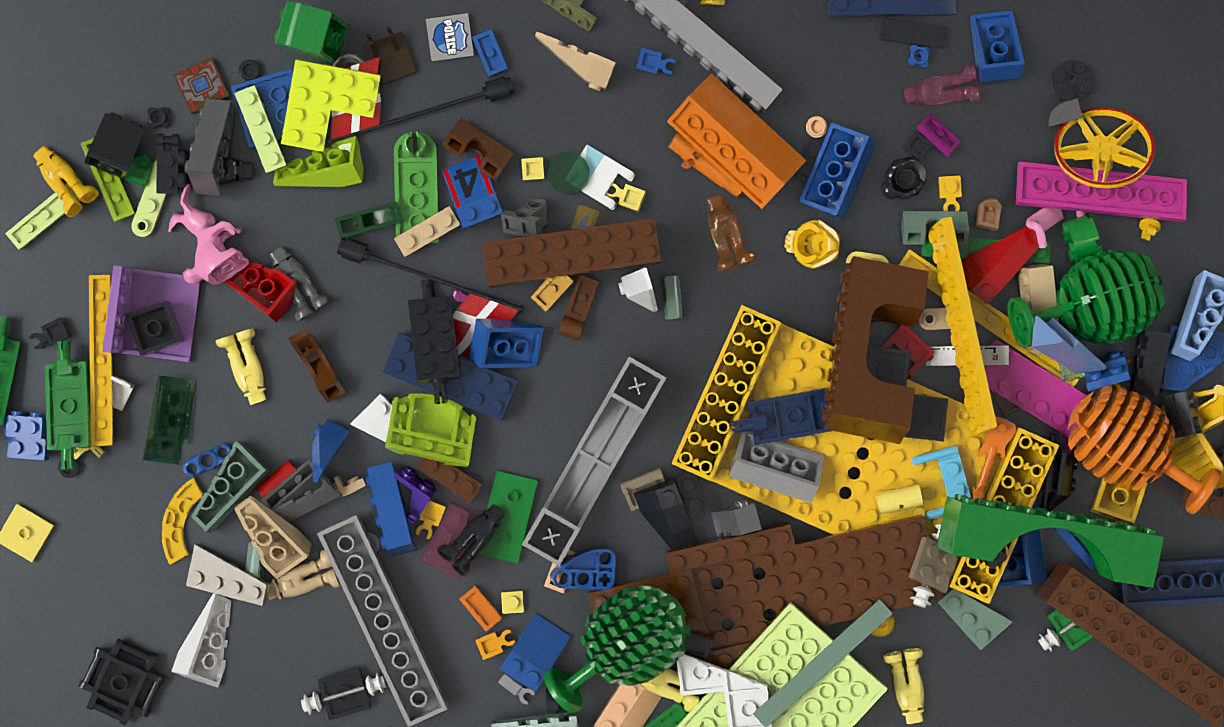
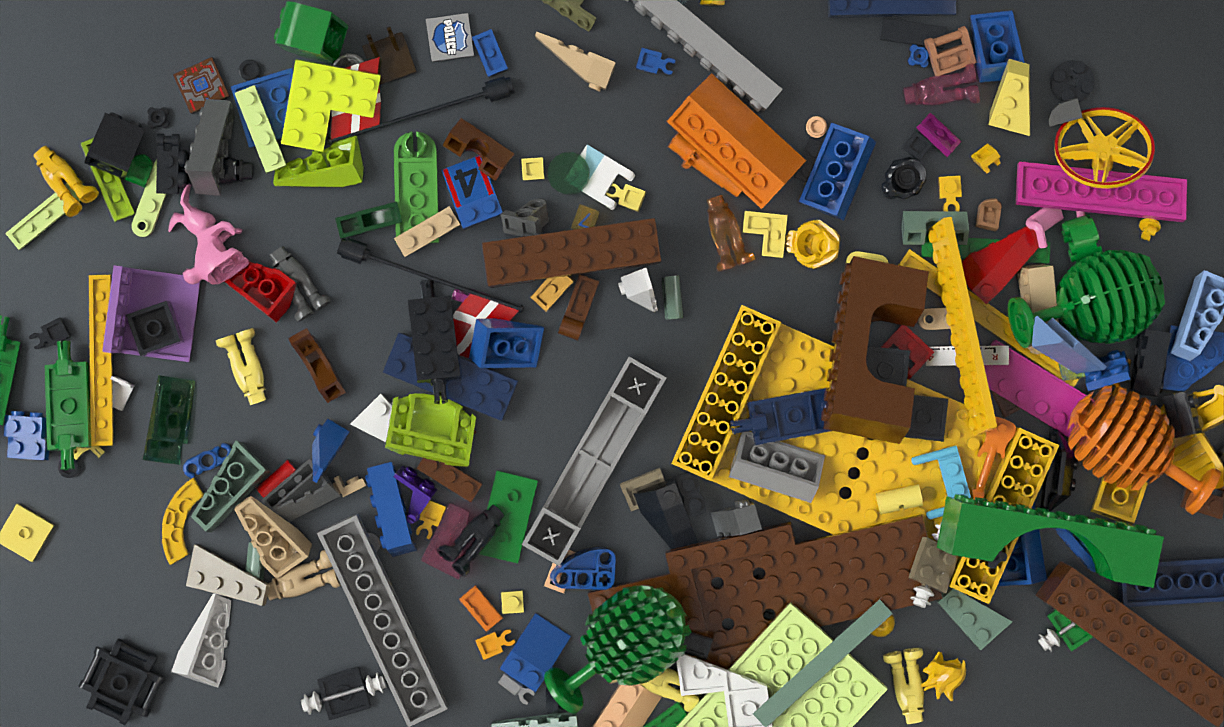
(772, 227): none -> light yellow plate
(944, 675): none -> yellow hair
(951, 58): none -> nougat plate
(985, 157): none -> yellow tile
(1012, 100): none -> light yellow wedge

